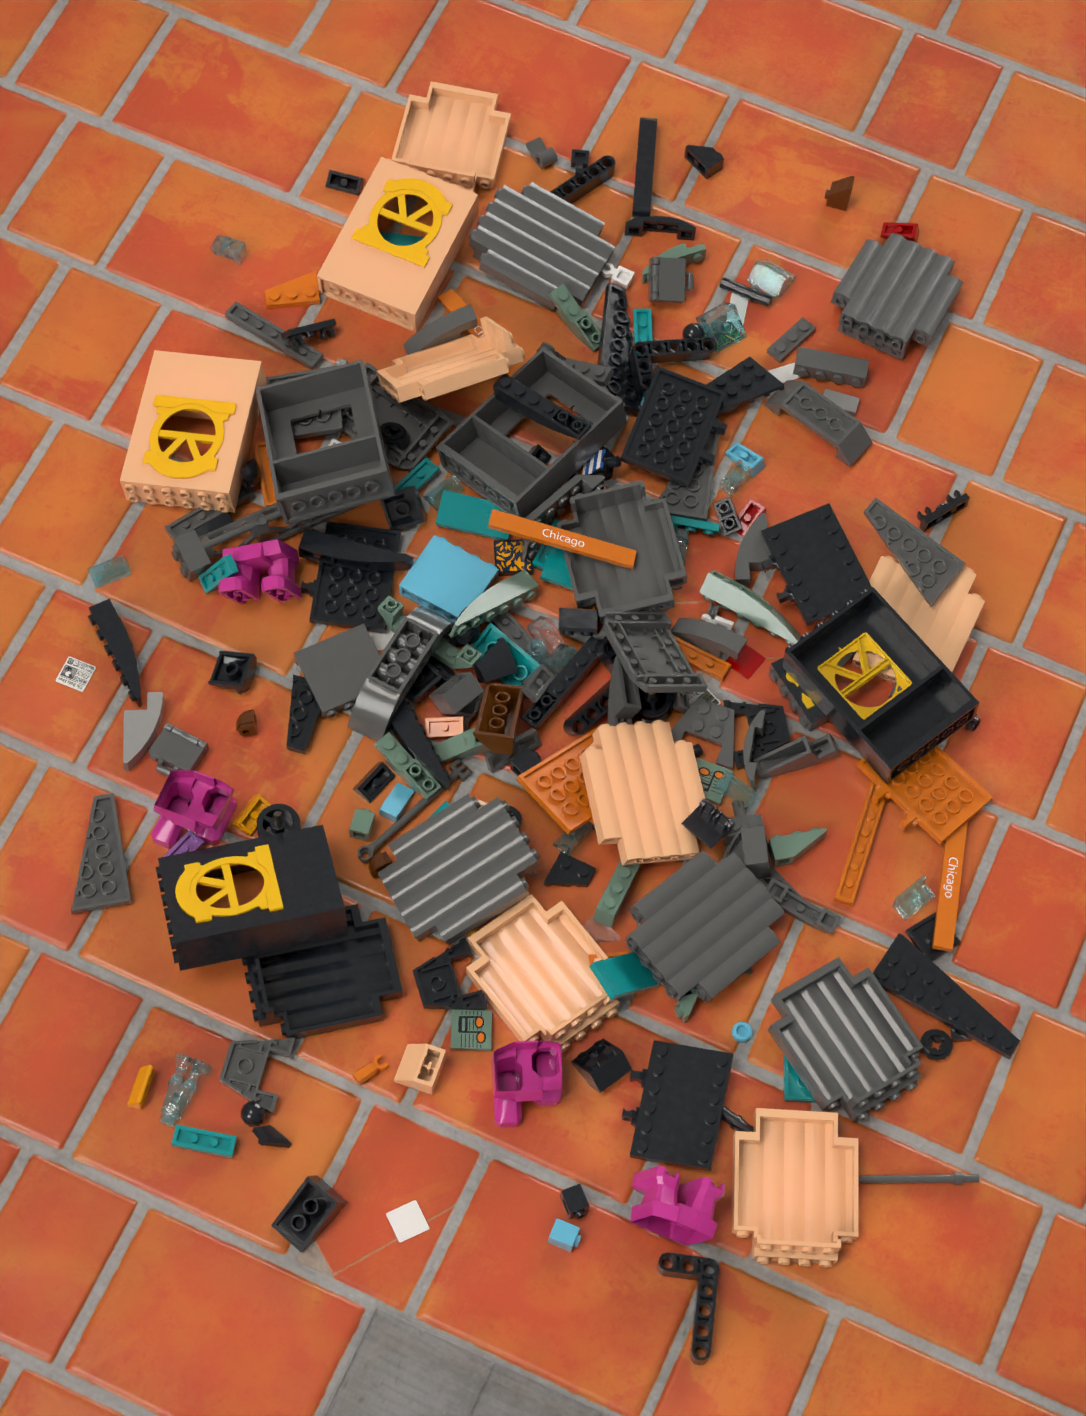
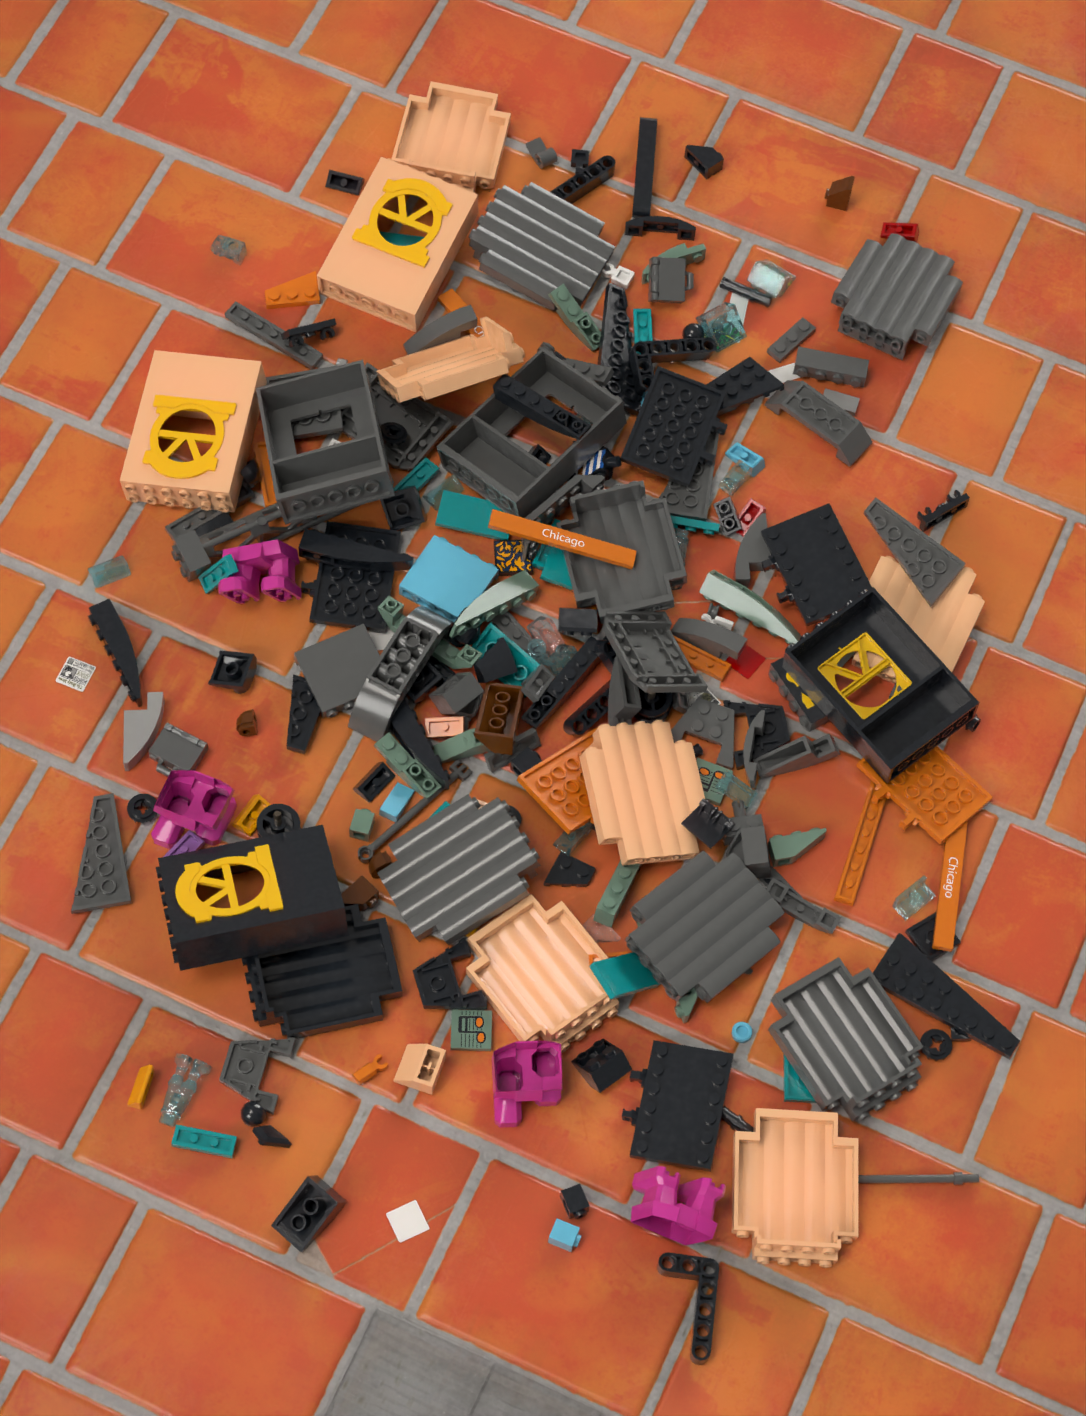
(136, 802): none -> black gear
(361, 893): none -> reddish brown slope

